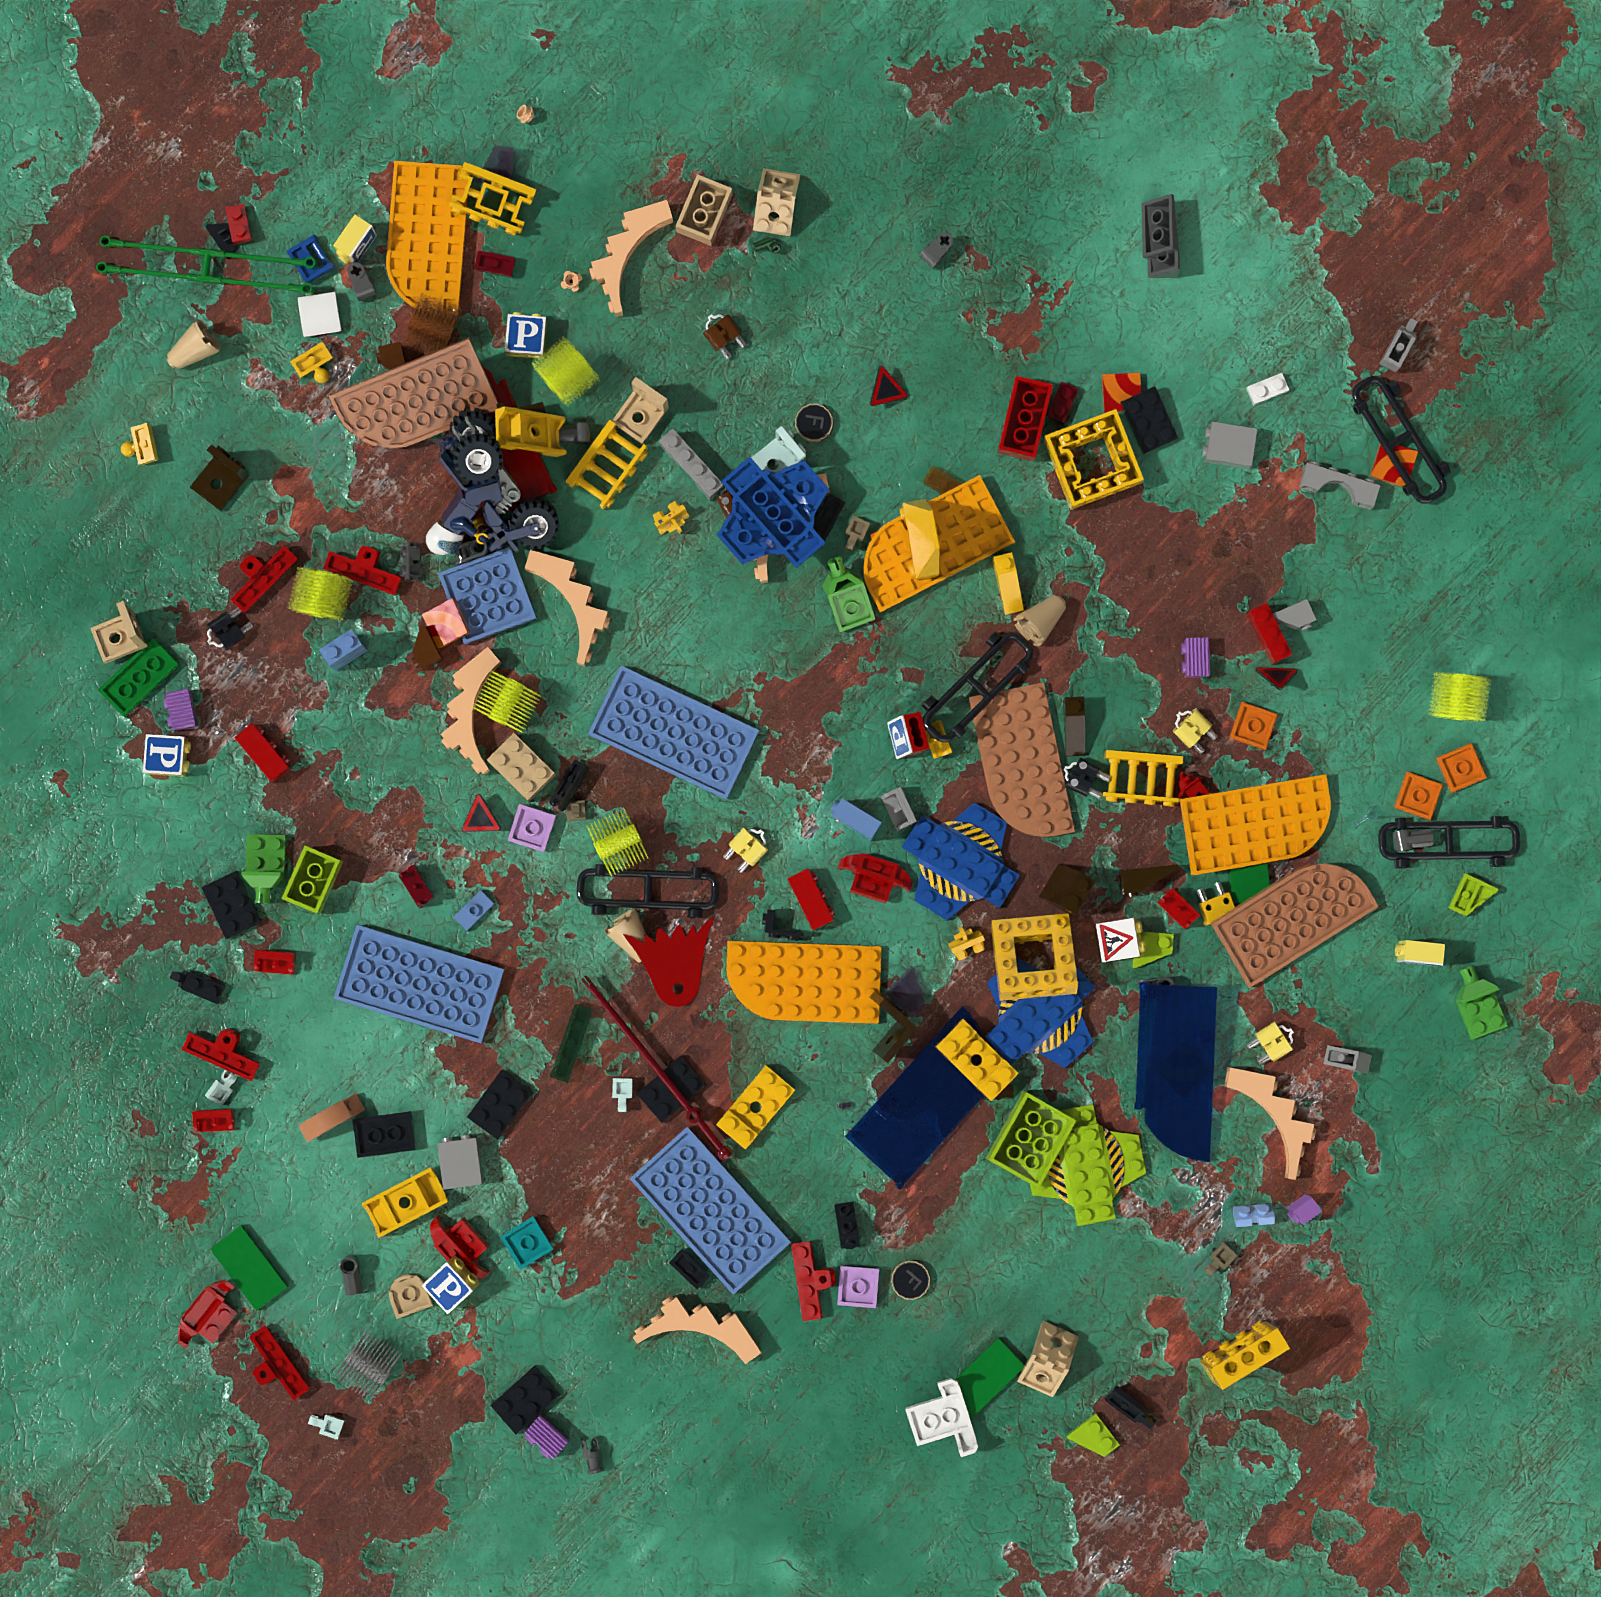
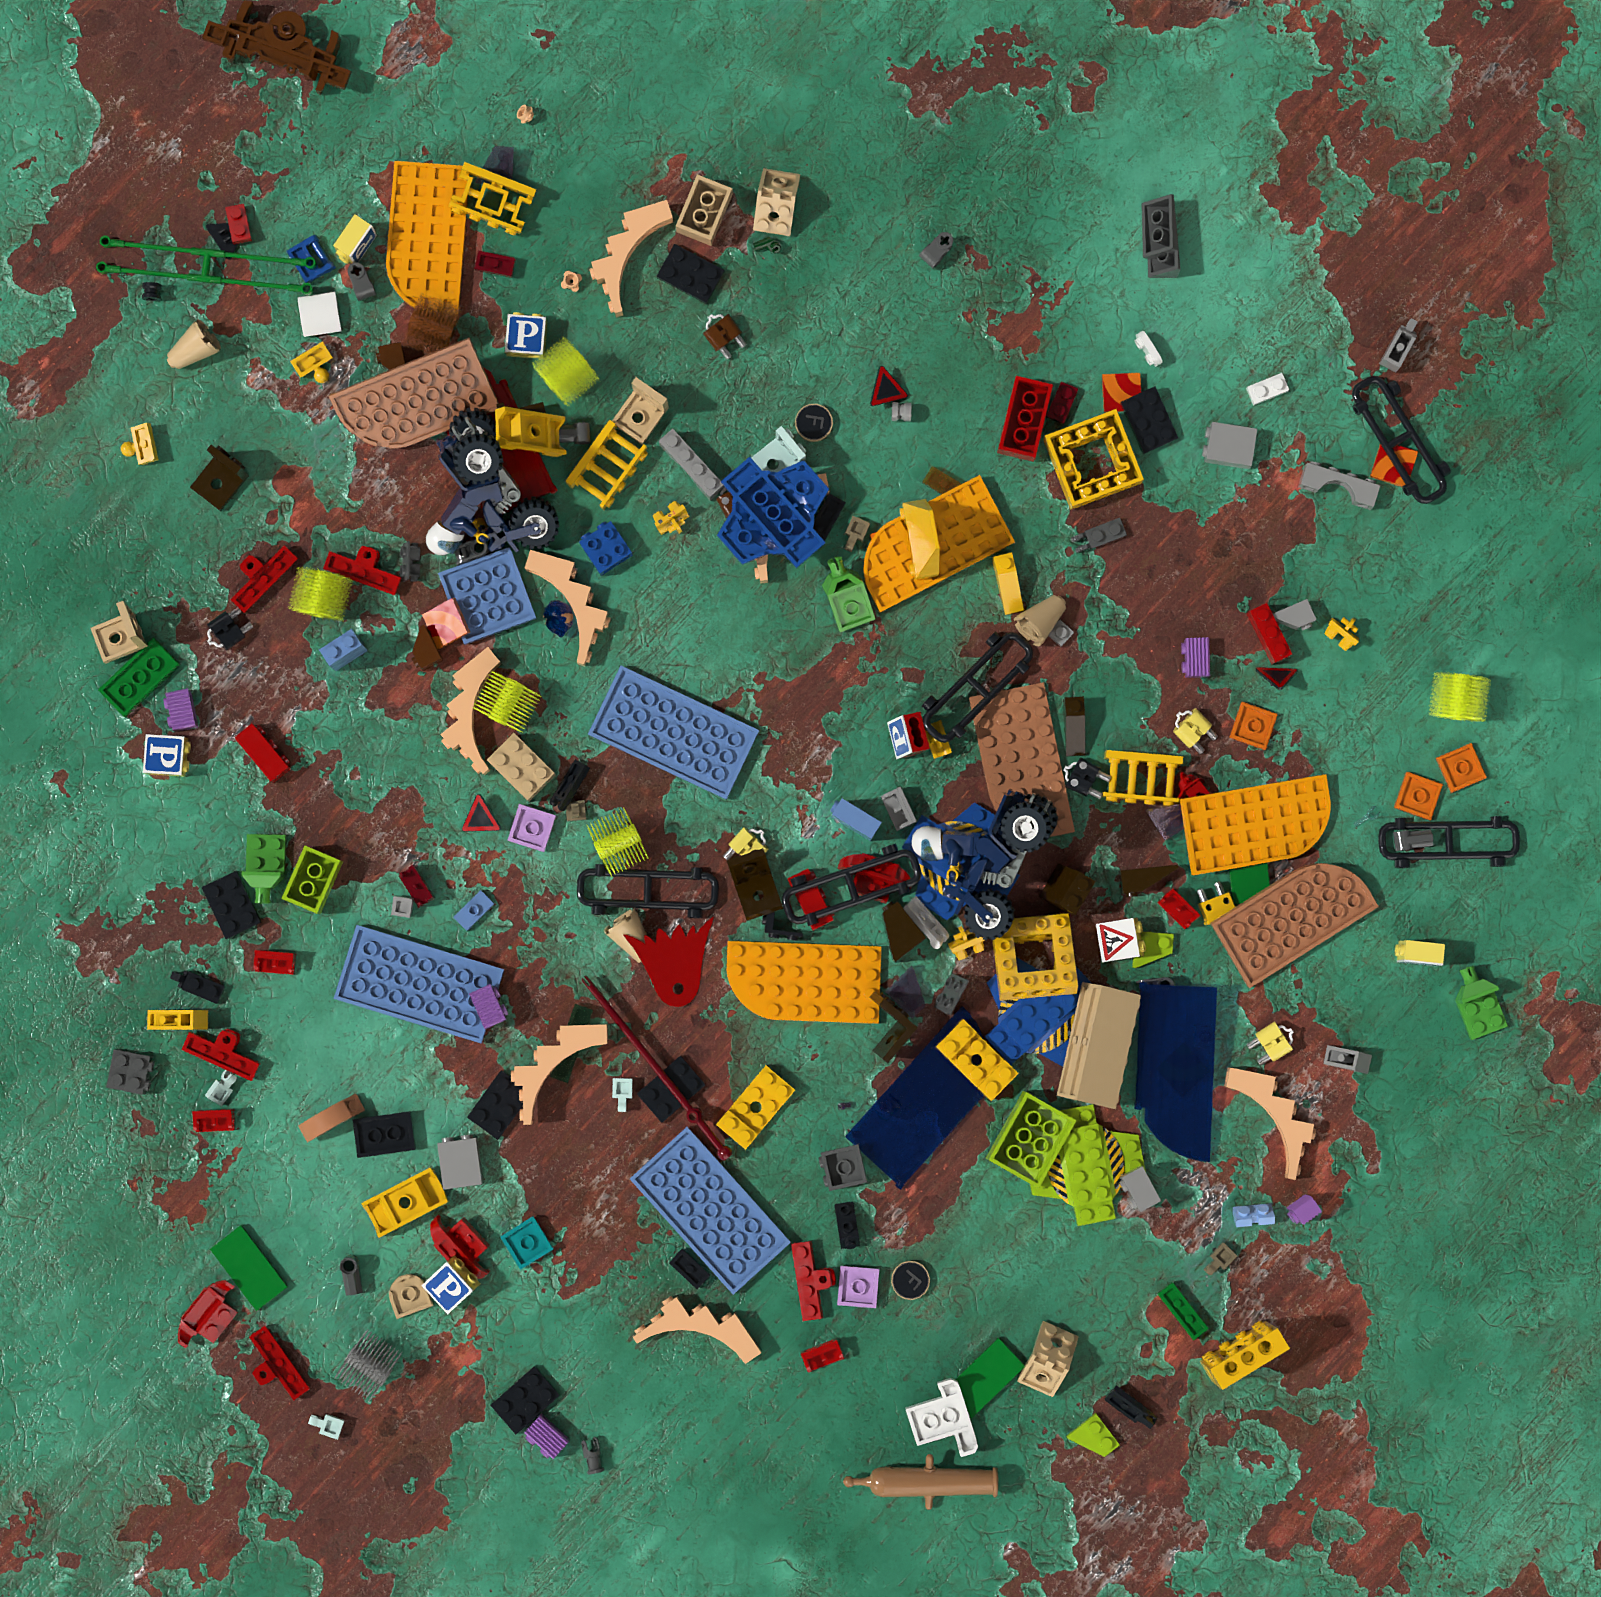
(130, 1072): none -> dark grey plate
(151, 291): none -> black wheel
(177, 1020): none -> yellow slope
(294, 54): none -> reddish brown piece
(402, 906): none -> light grey plate
(488, 1006): none -> medium lavender brick
(548, 1057): none -> light nougat arch
(558, 617): none -> clear blue hair
(605, 547): none -> blue brick
(690, 274): none -> black plate
(753, 877): none -> dark brown bracket
(822, 1355): none -> red hinge
(843, 1167): none -> dark grey plate
(889, 854): none -> black bar
(900, 930): none -> dark brown slope
(901, 411): none -> light grey wheel
(926, 922): none -> white plate
(928, 1481): none -> medium nougat piece
(951, 994): none -> dark grey hinge
(1018, 826): none -> piece
(1060, 633): none -> light grey plate
(1099, 1045): none -> tan brick
(1101, 535): none -> dark grey hinge
(1139, 1188): none -> light grey brick
(1152, 355): none -> white plate
(1167, 820): none -> wing
(1182, 1311): none -> green plate
(1349, 638): none -> yellow hips
(1470, 895): lime wing -> none

